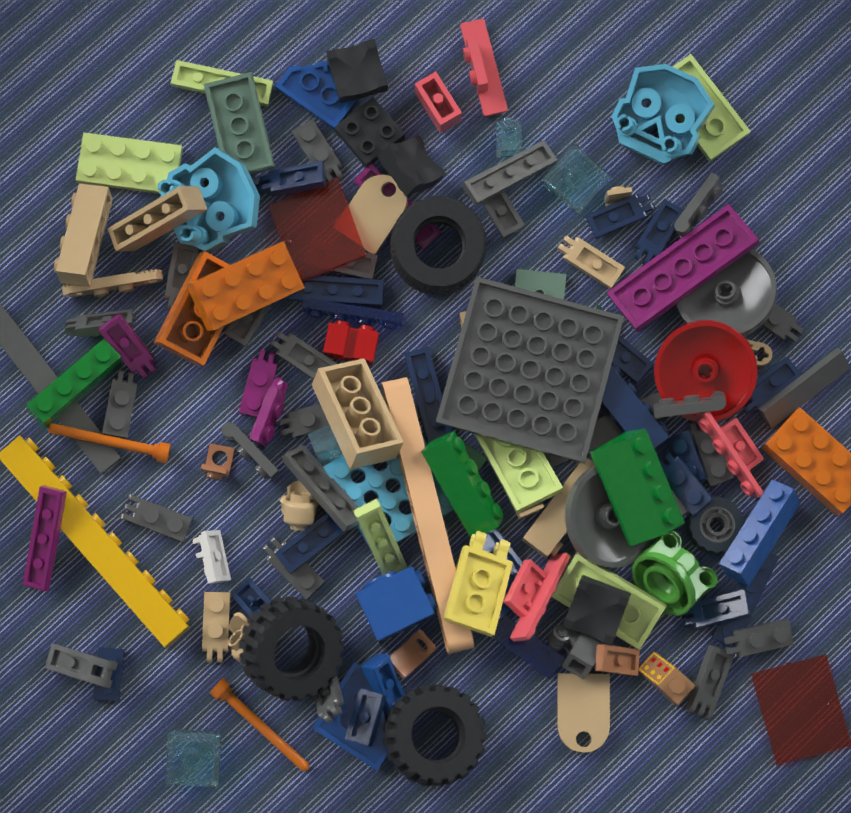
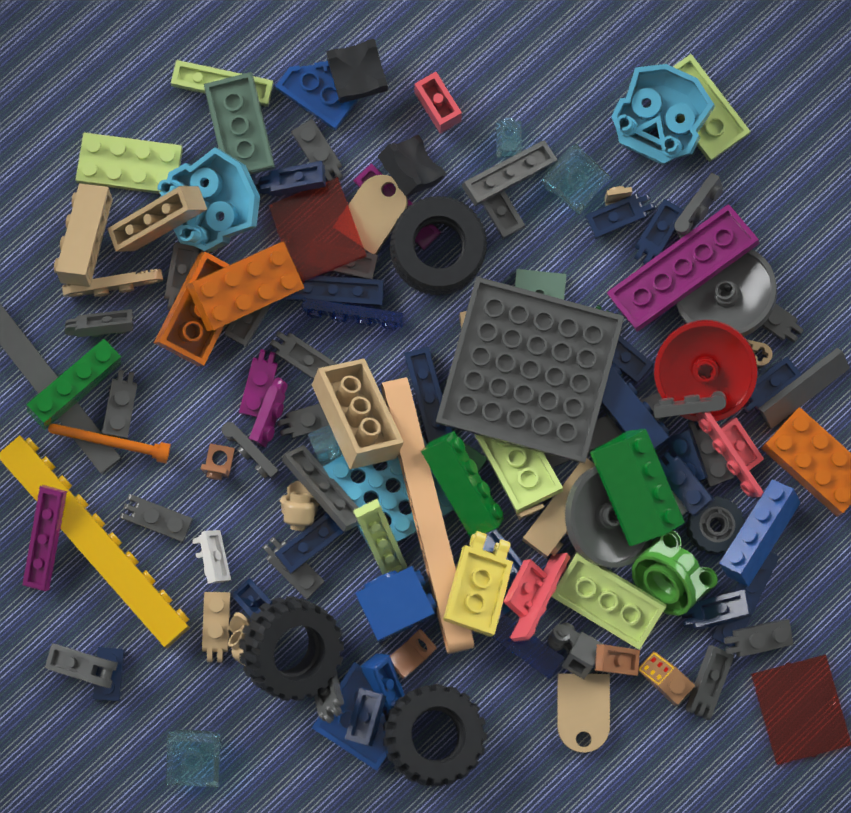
(128, 345): magenta hinge -> none
(224, 692): orange piece -> none
(351, 343): red brick -> none
(369, 132): black brick -> none
(483, 67): coral bracket -> none
(591, 261): tan hinge -> none
(597, 609): black brick -> none

